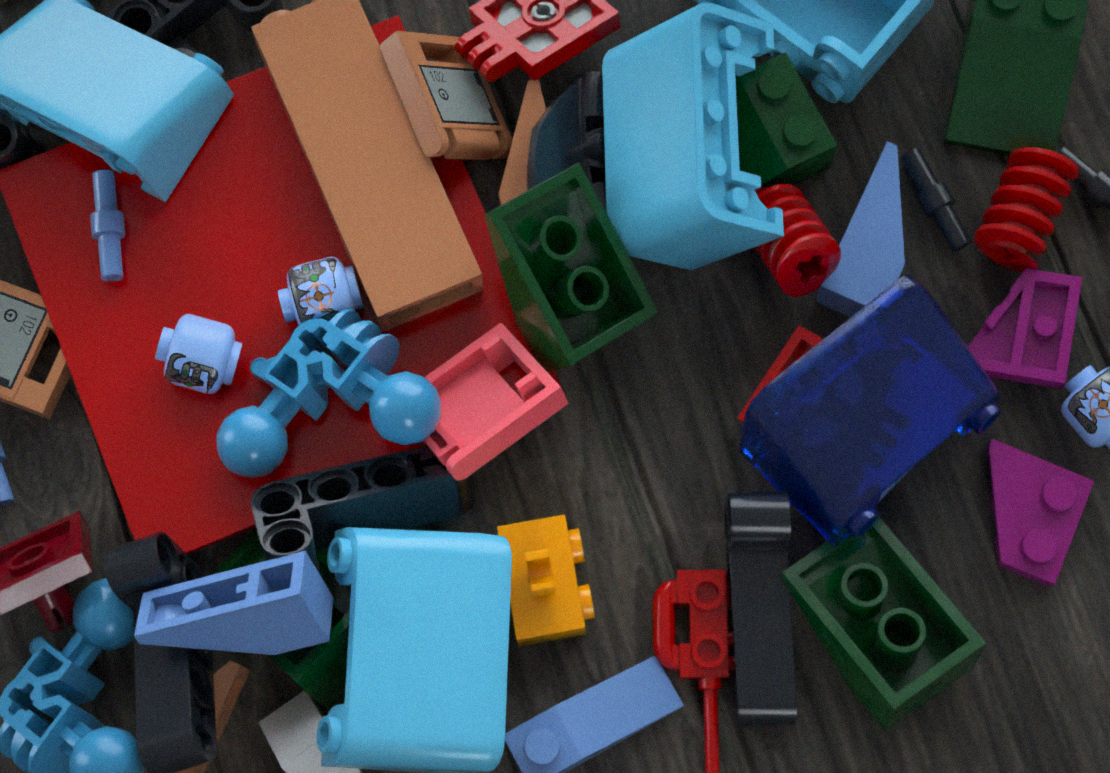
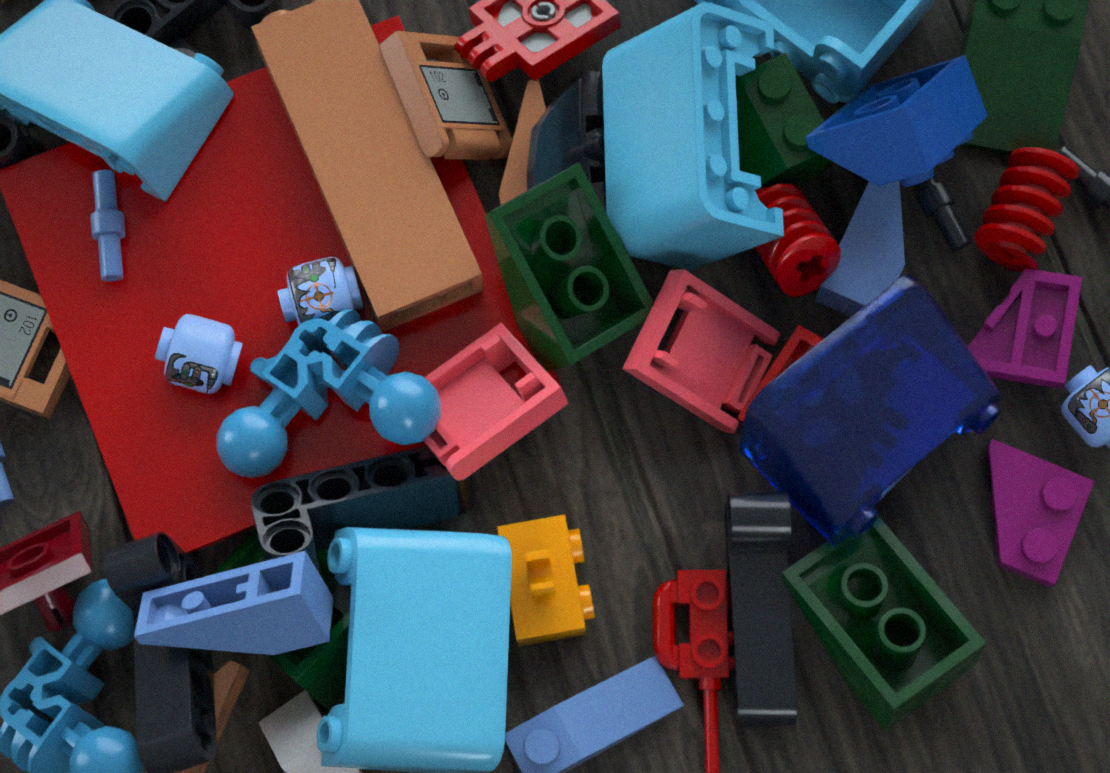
(708, 354): none -> coral container
(903, 124): none -> blue slope

